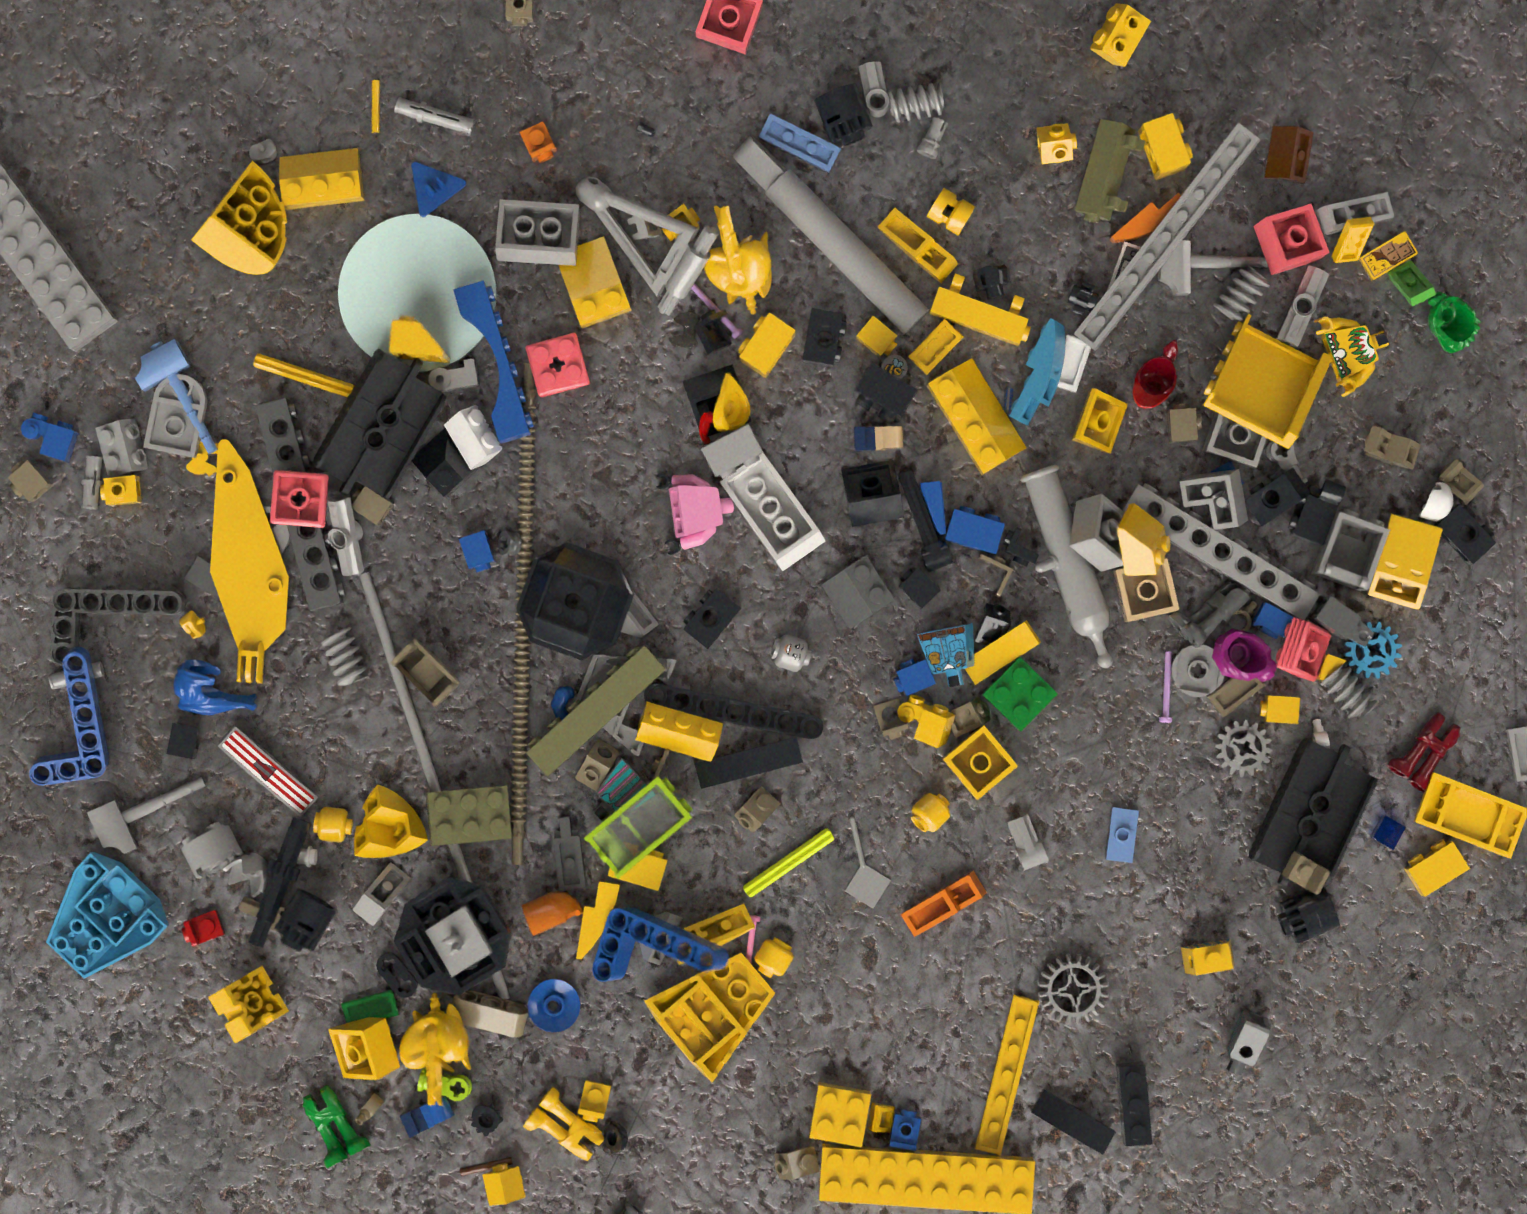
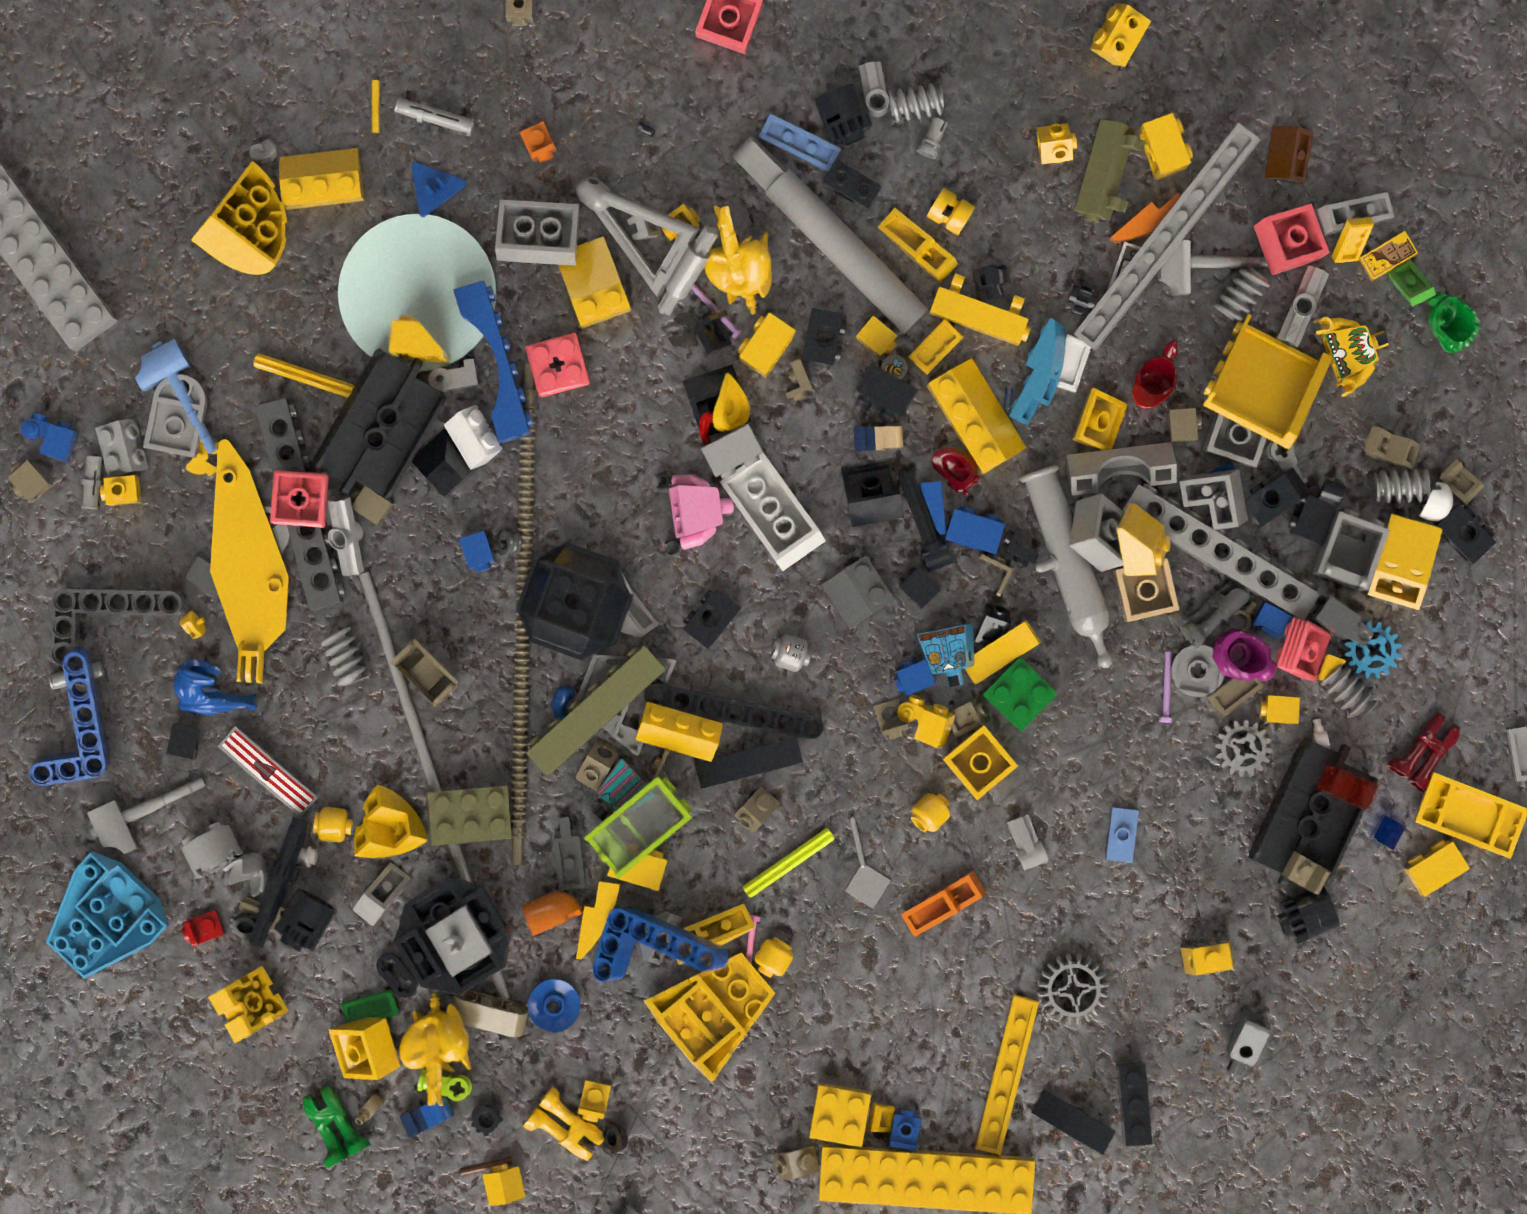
(243, 924): none -> black animal
(798, 376): none -> dark tan bracket
(851, 185): none -> black brick
(956, 468): none -> dark red hat
(1150, 462): none -> light grey arch
(1347, 787): none -> clear red brick
(1401, 485): none -> light grey piece

